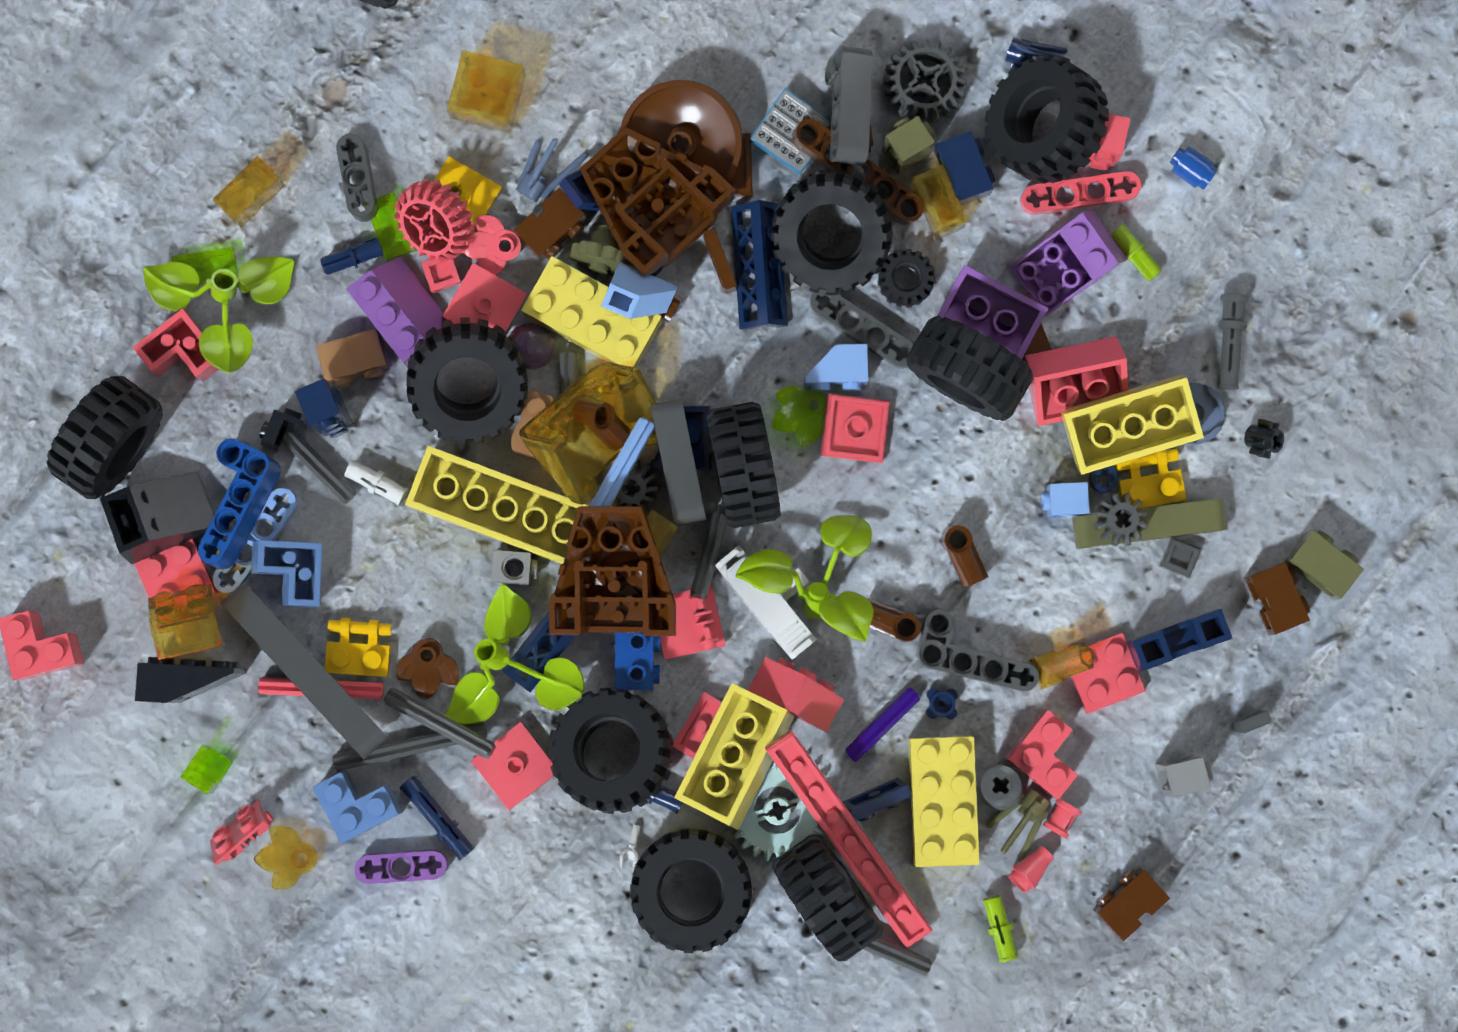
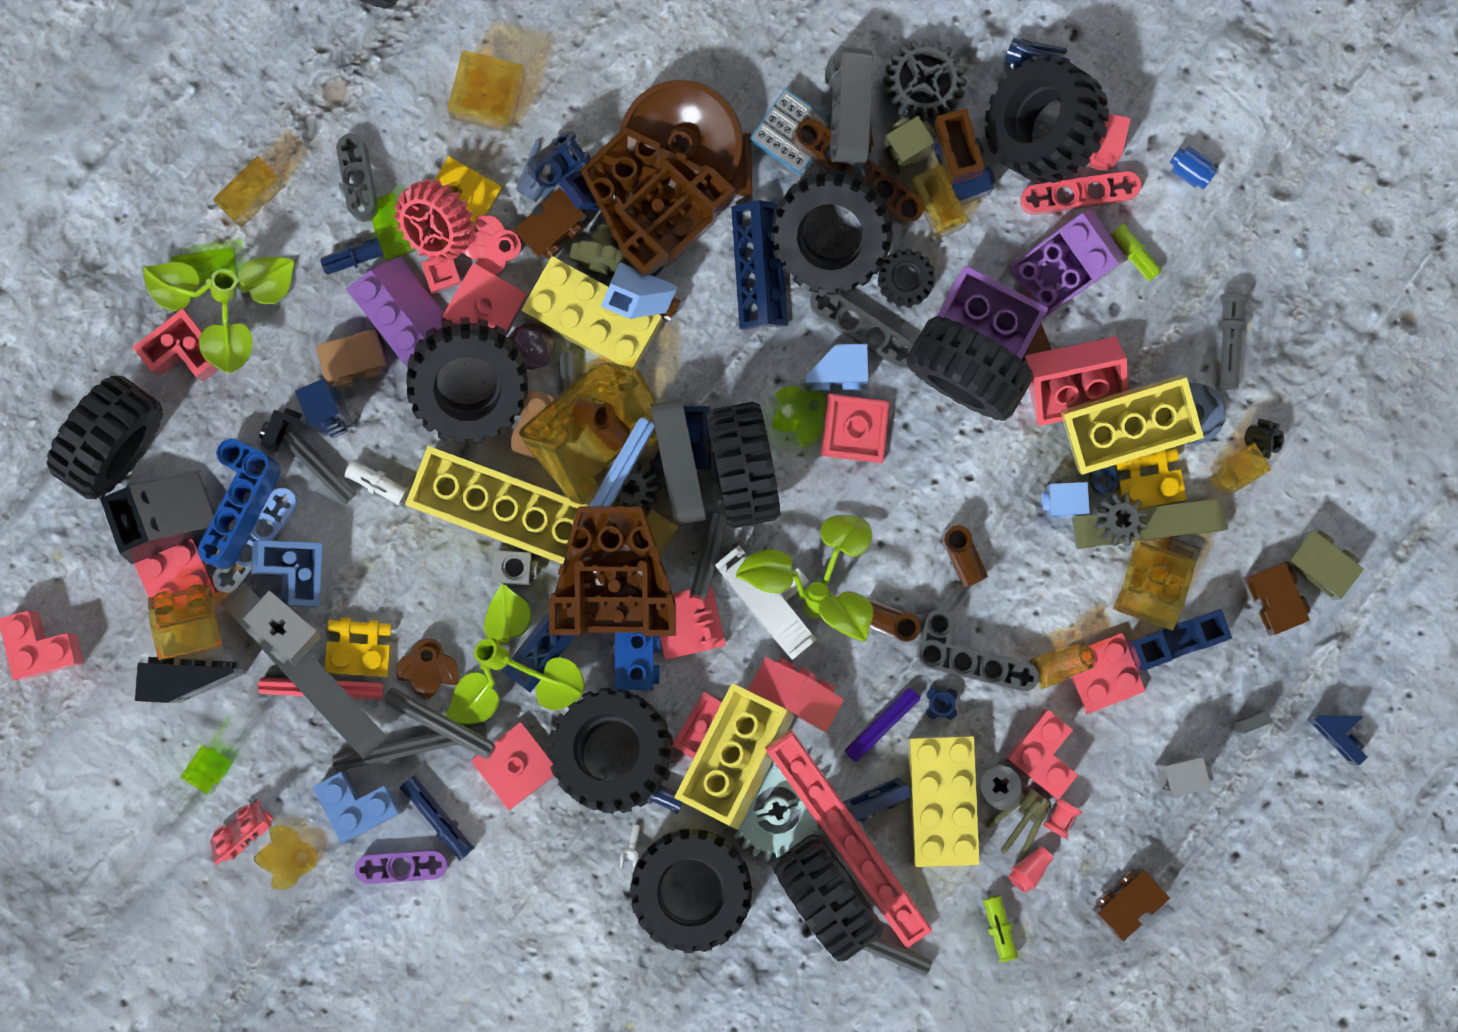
(272, 613): none -> light grey brick
(559, 158): none -> dark blue piece
(719, 261): reddish brown tile -> none
(958, 146): none -> reddish brown brick
(1154, 585): none -> clear yellow brick
(1239, 469): none -> clear yellow brick
(1334, 730): none -> dark blue slope

